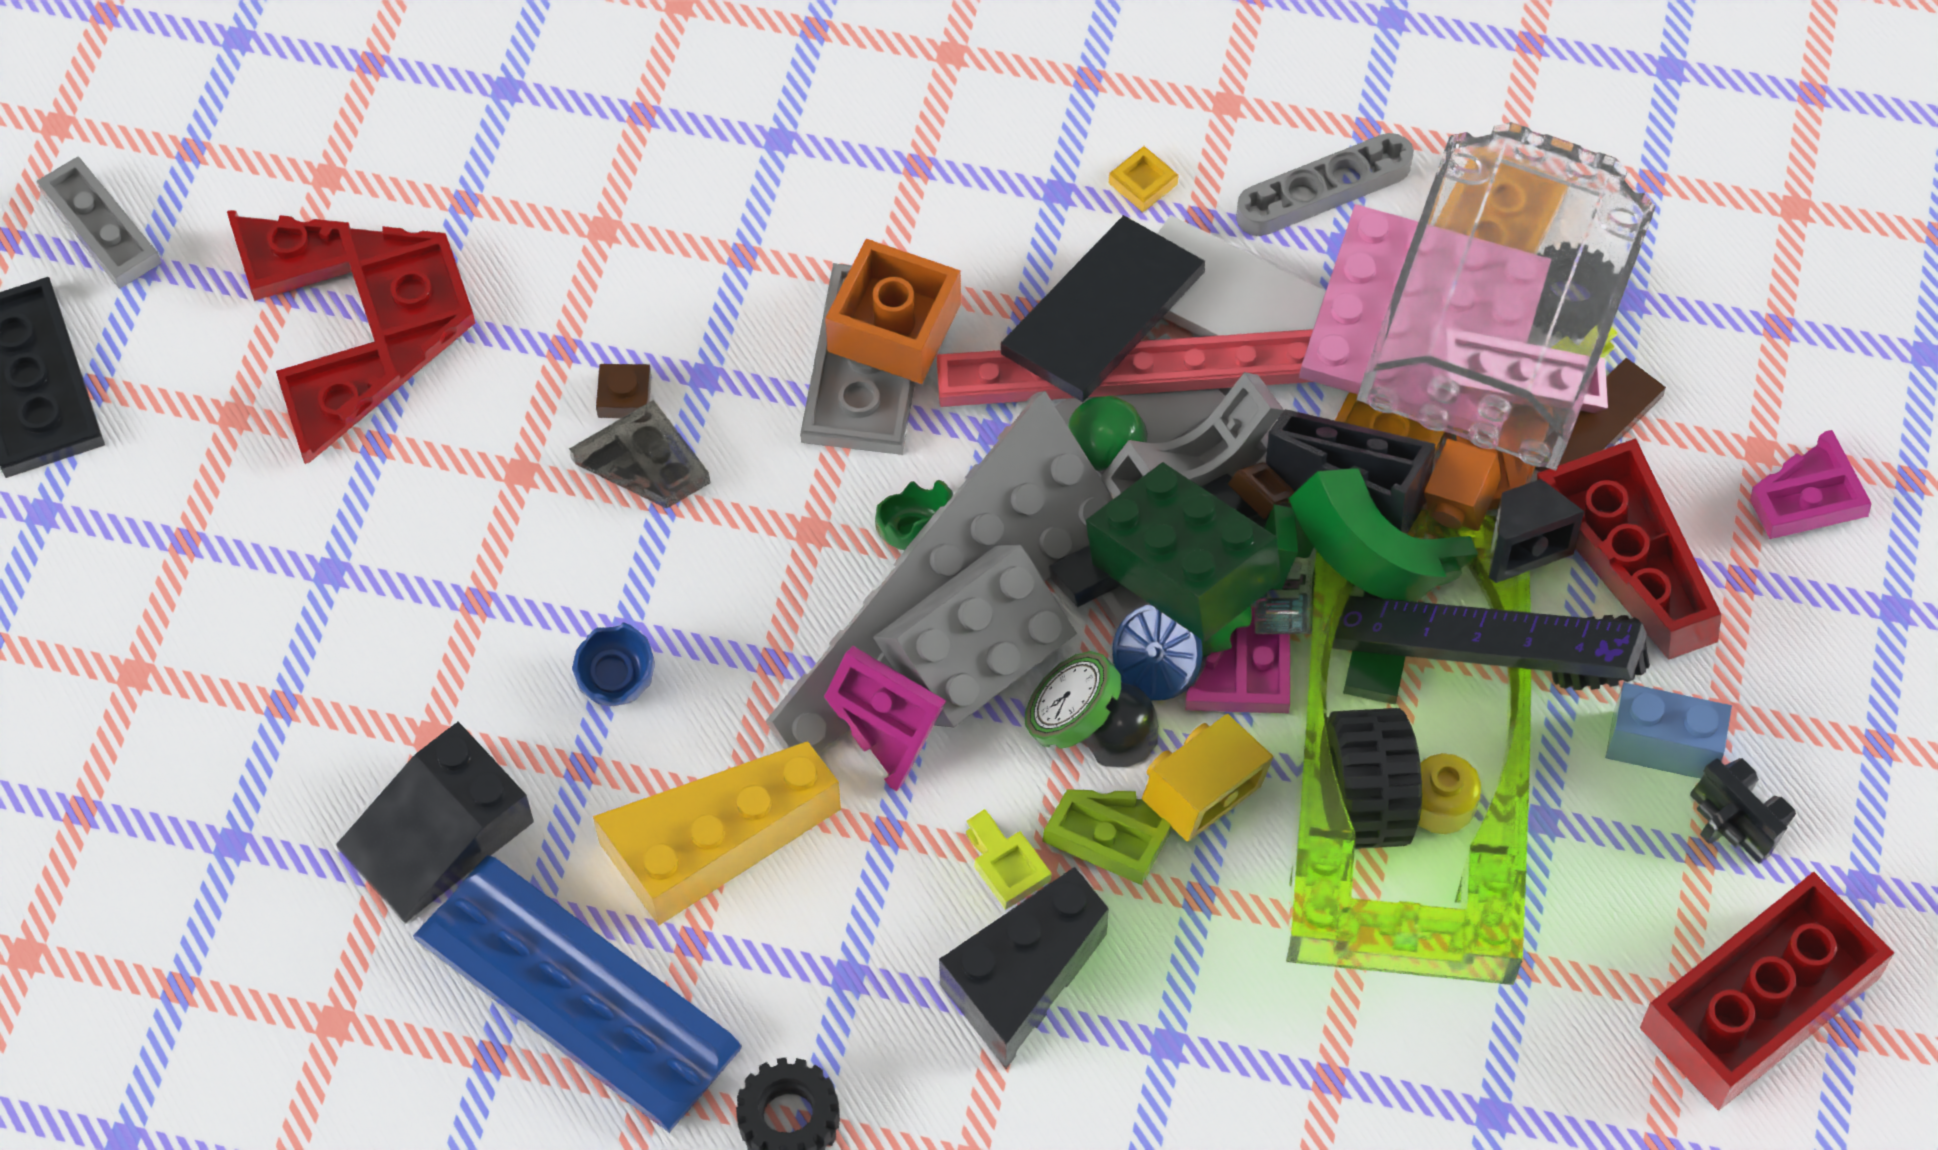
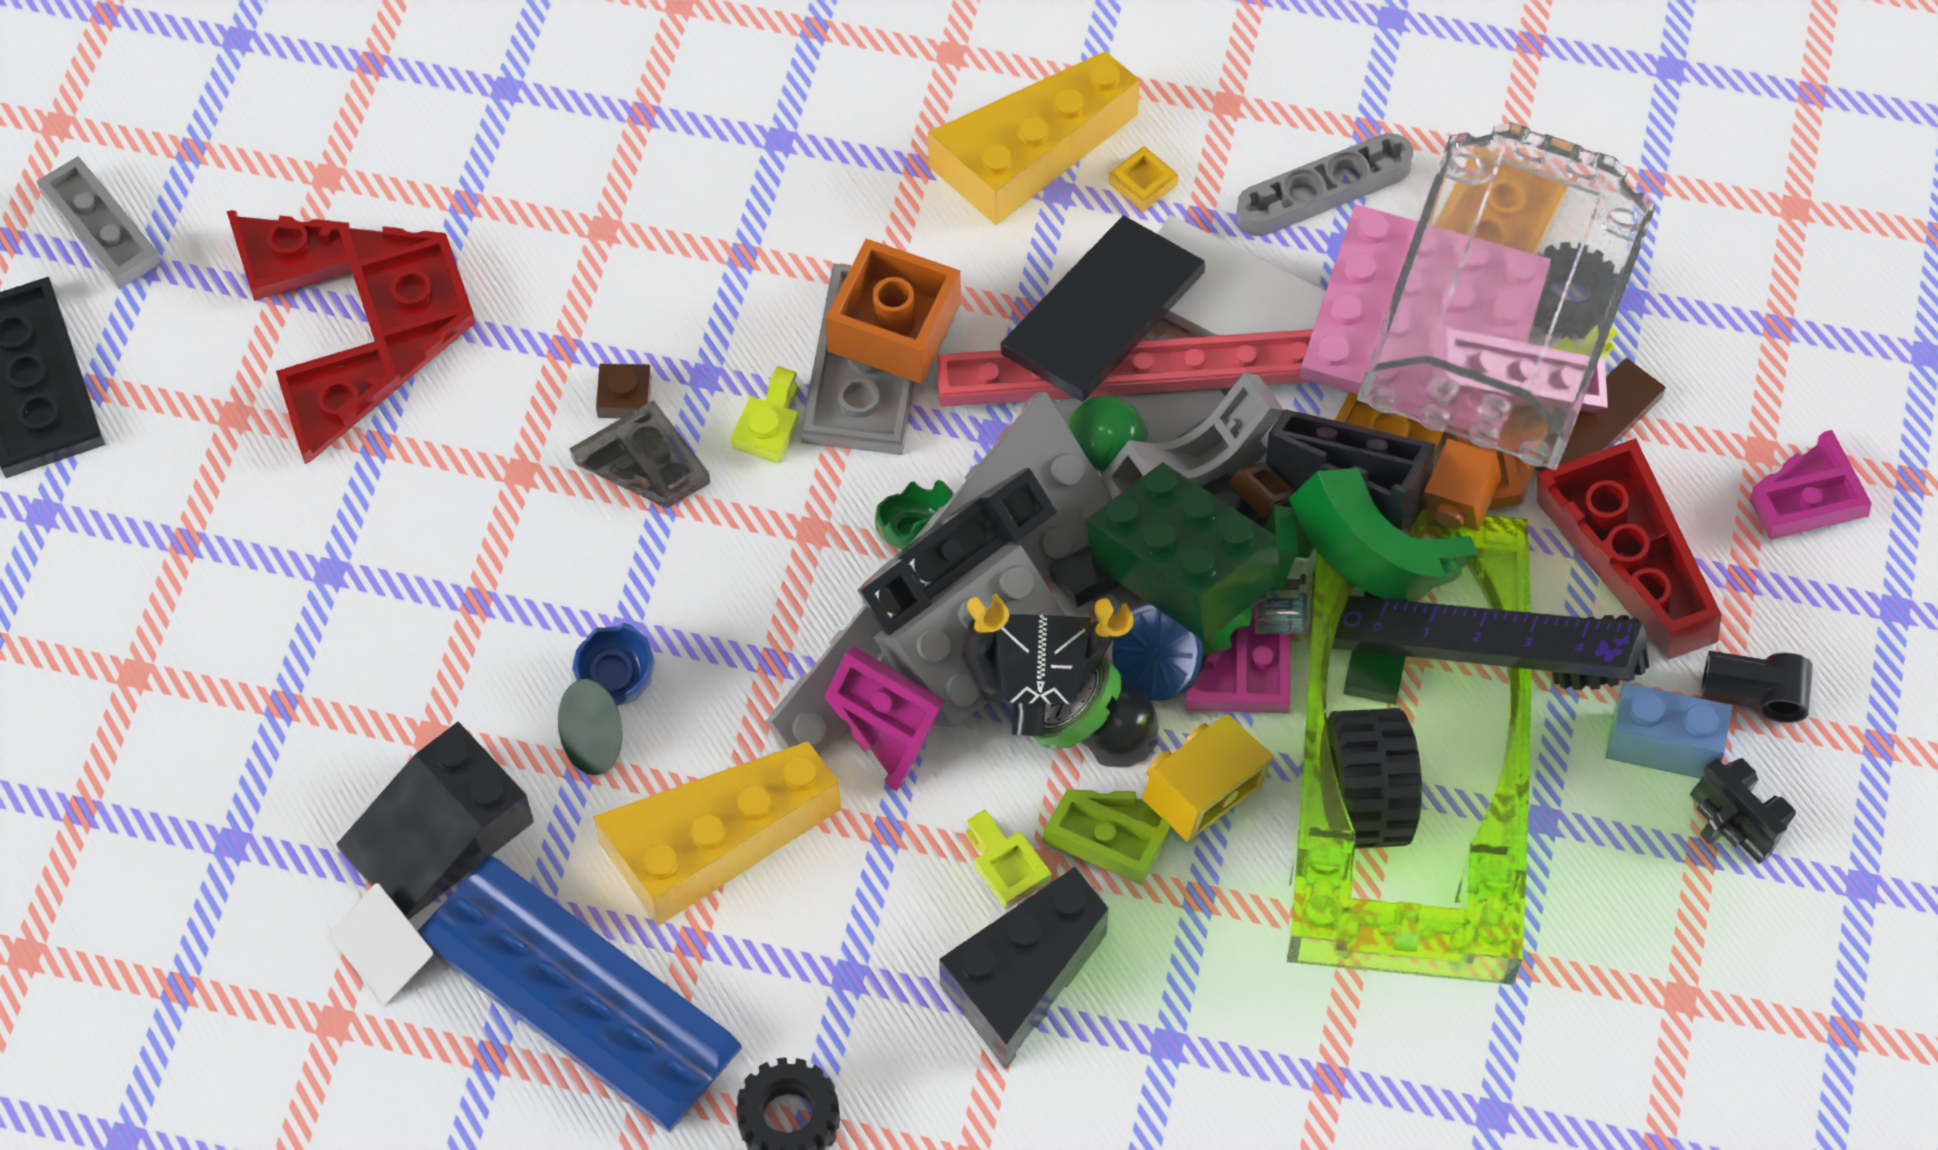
(380, 944): none -> white sticker
(590, 727): none -> sticker
(769, 424): none -> neon yellow plate
(955, 547): none -> black slope
(1034, 135): none -> yellow wedge
(1036, 656): none -> black torso
(1448, 793): yellow head -> none
(1532, 530): black slope -> none
(1766, 990): red brick -> none
(1773, 684): none -> black piece

